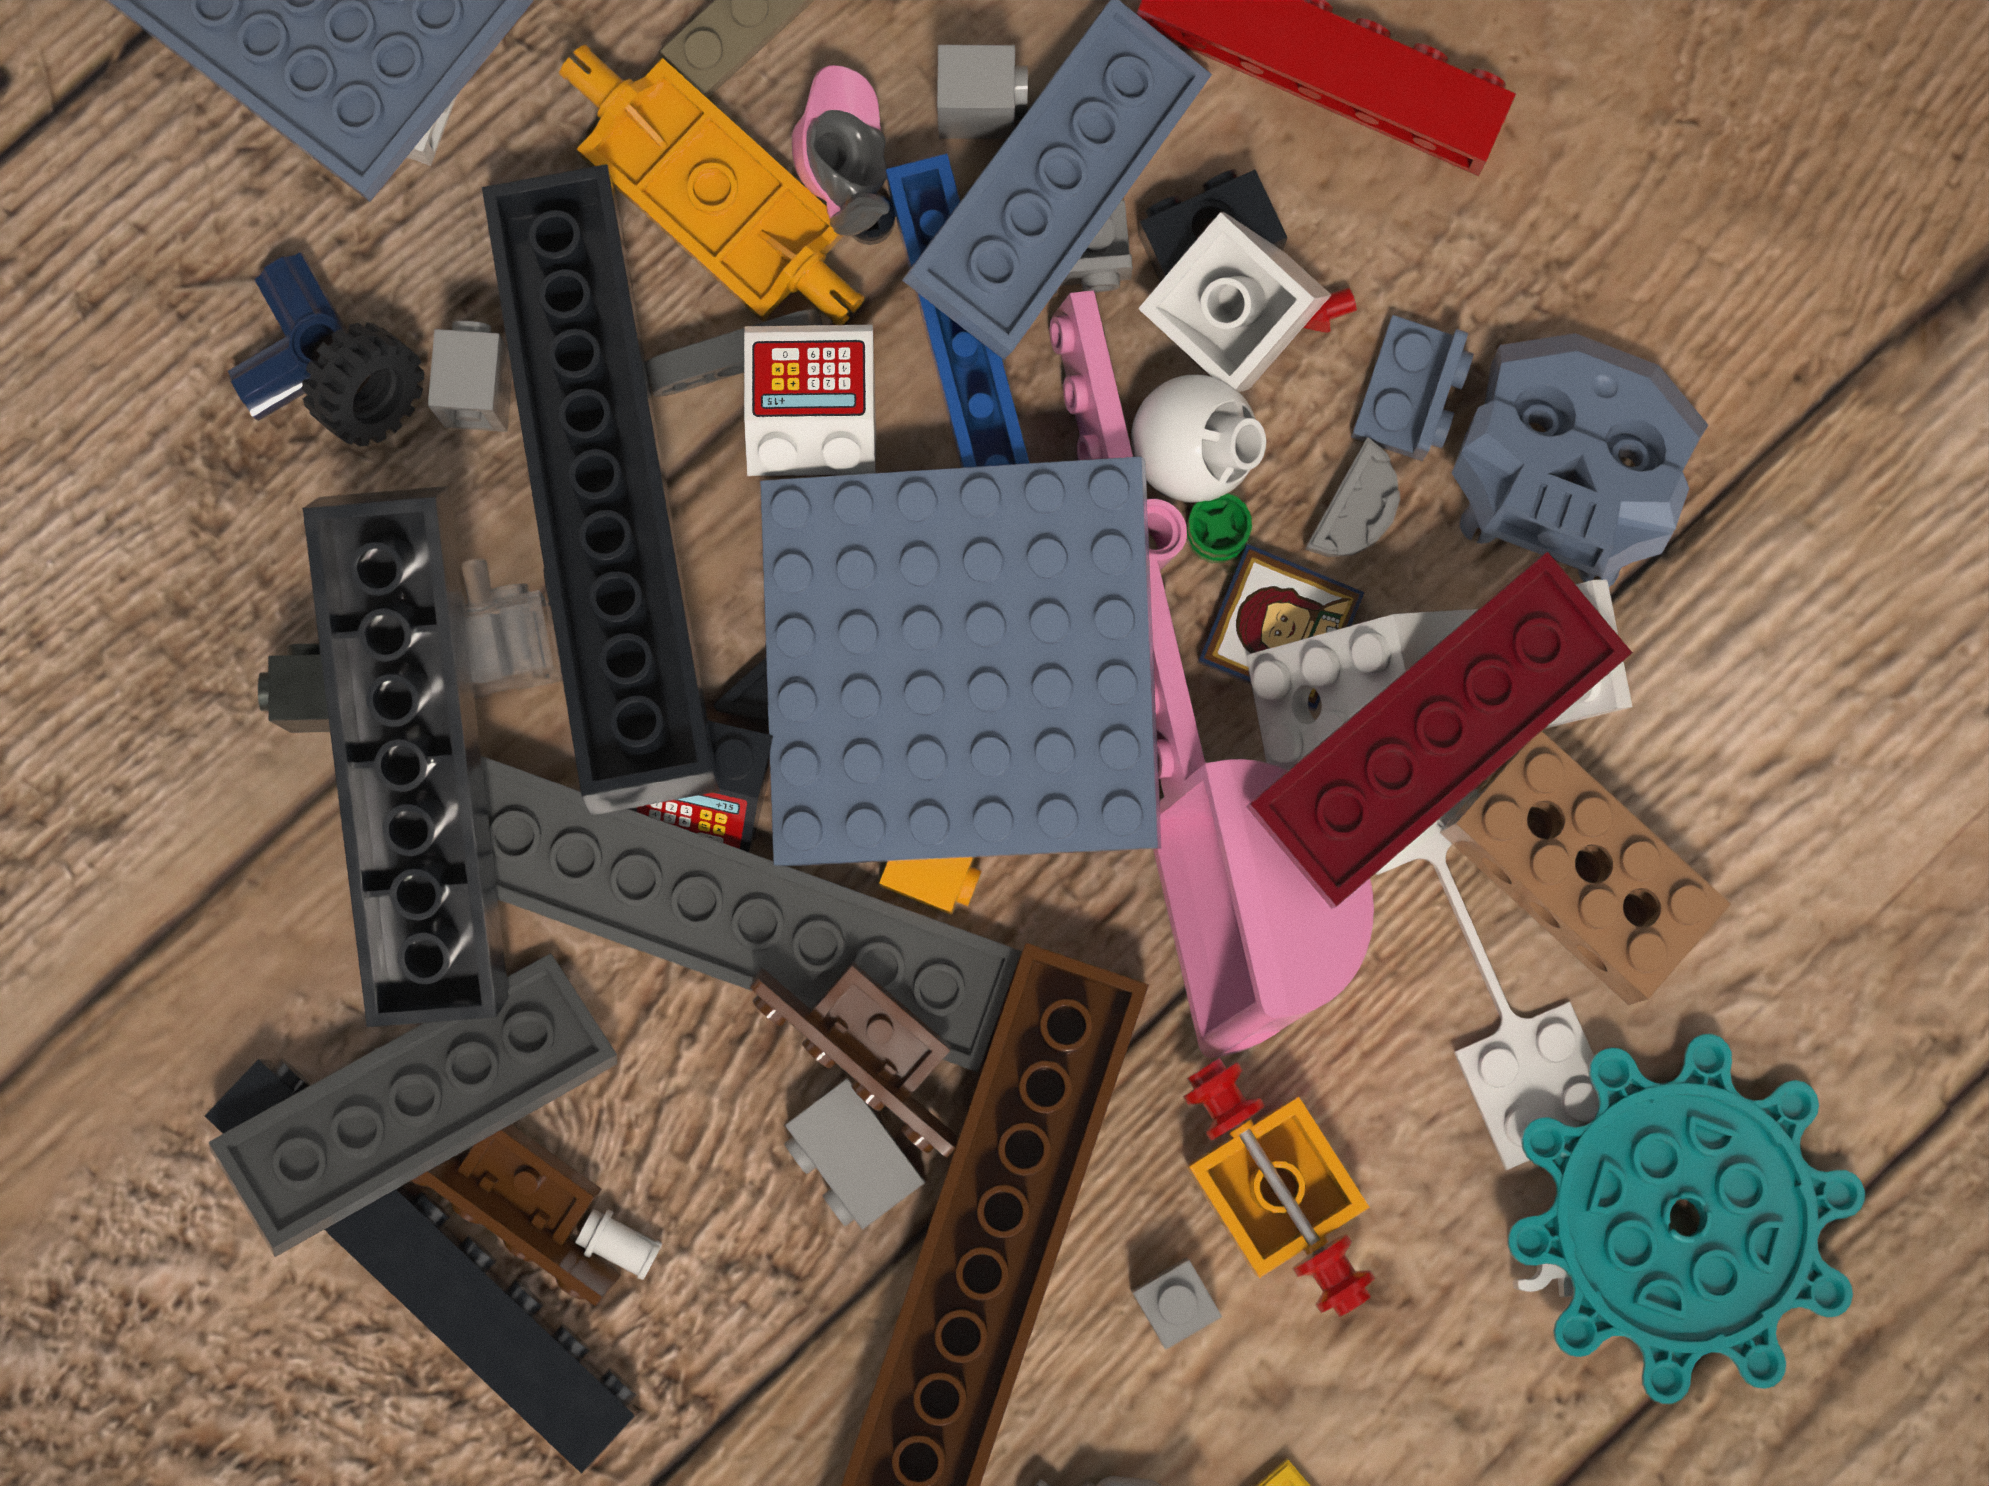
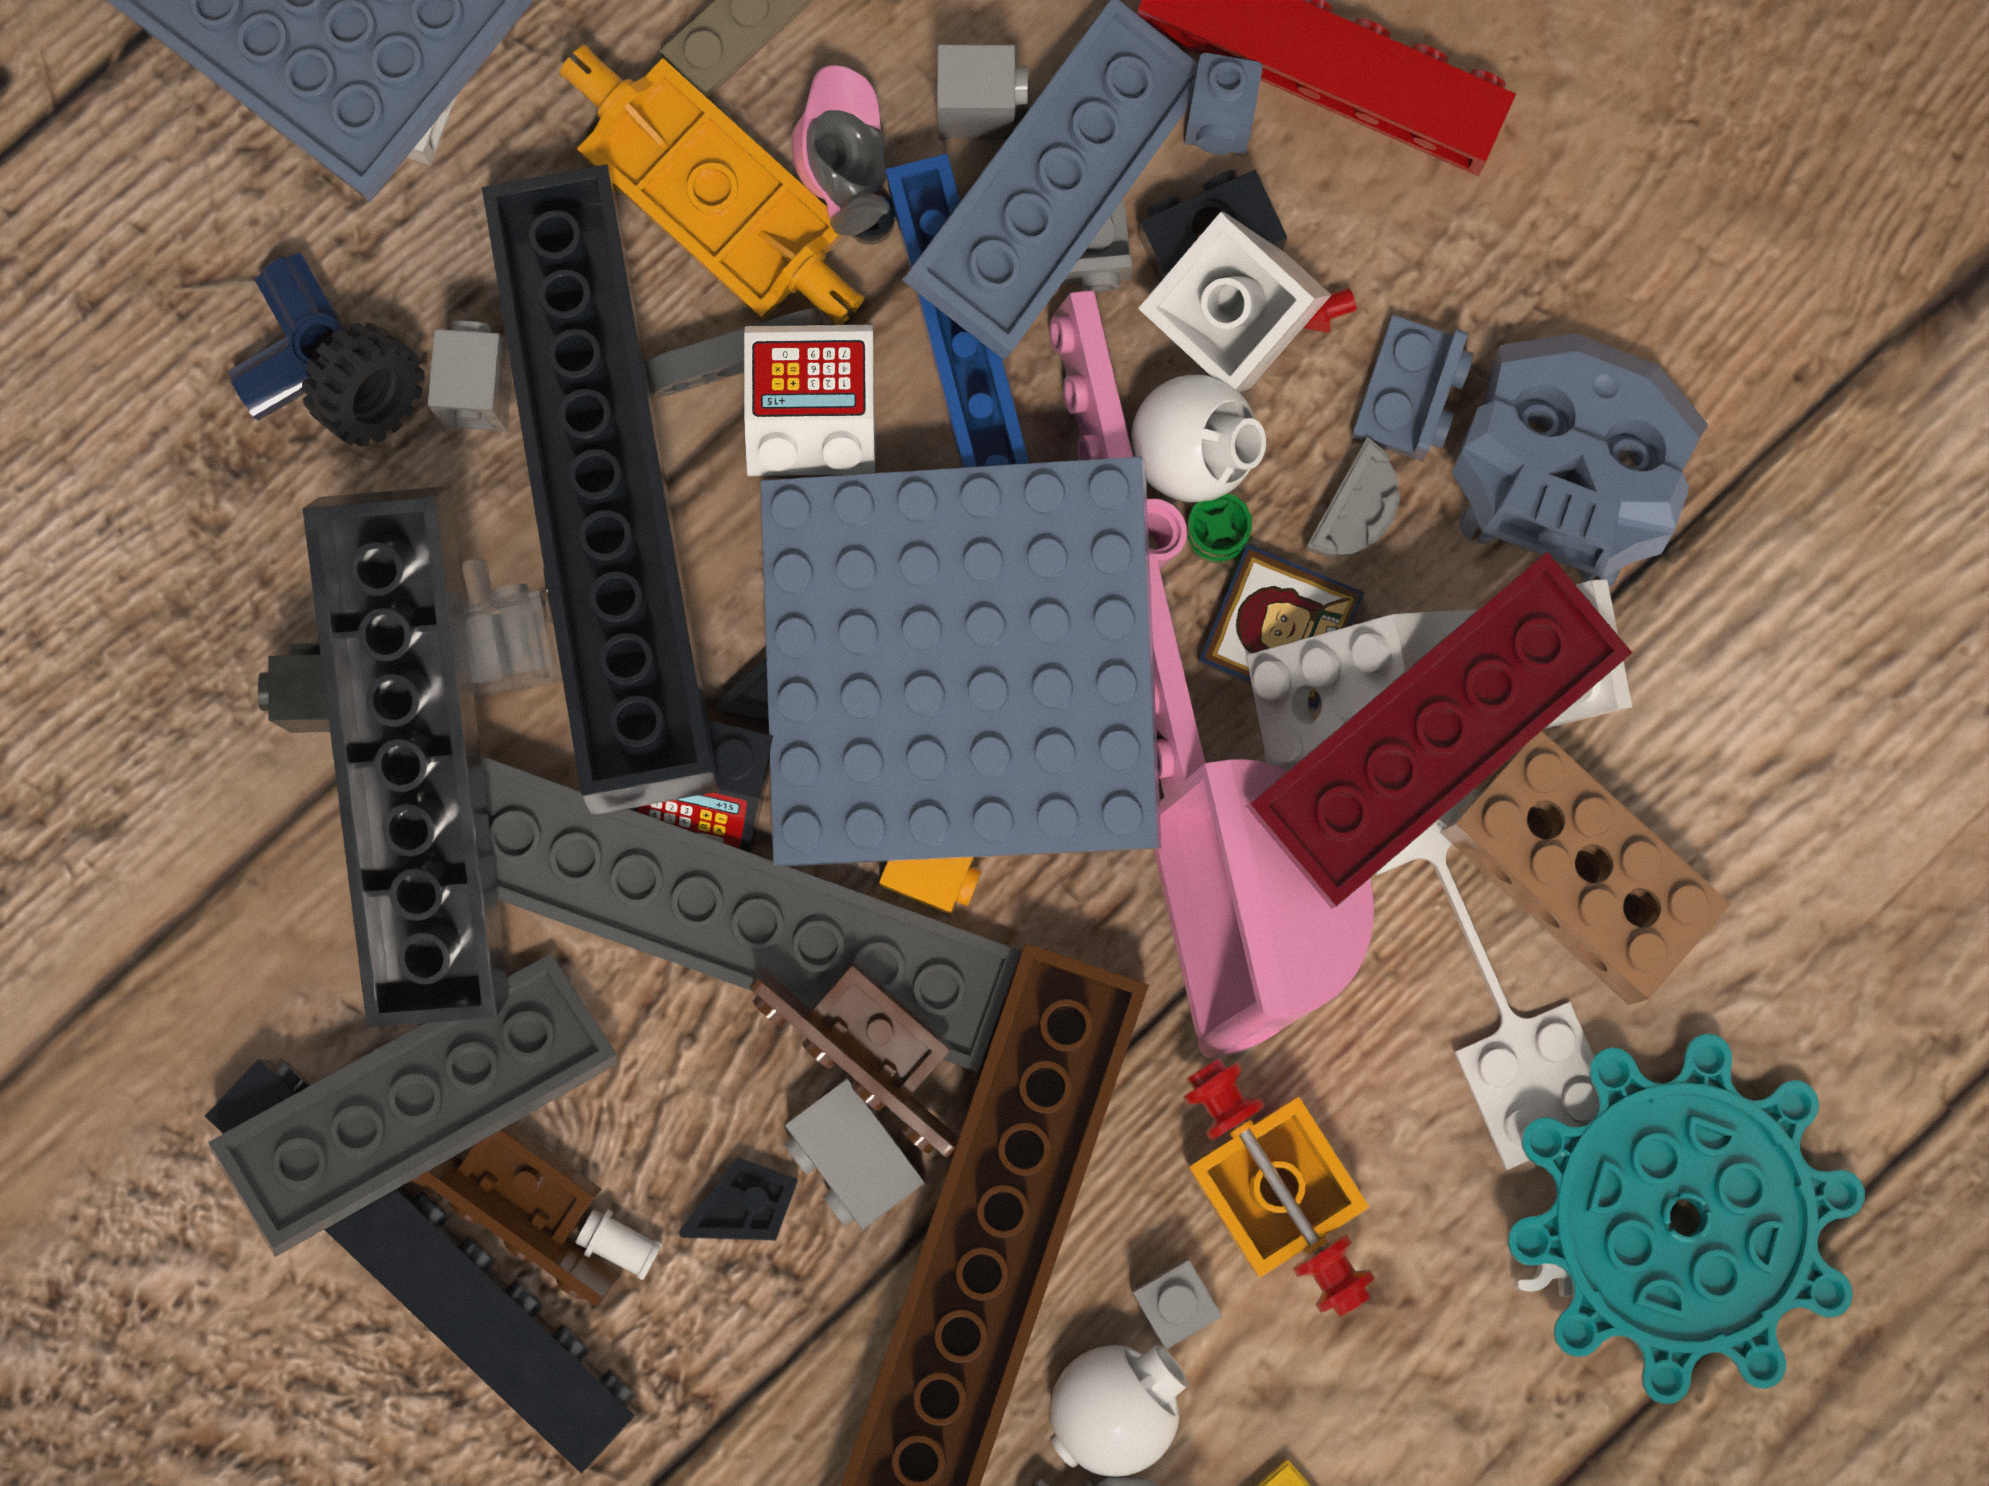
(743, 1205): none -> black piece
(1116, 1409): none -> white brick
(1223, 104): none -> sand blue bracket

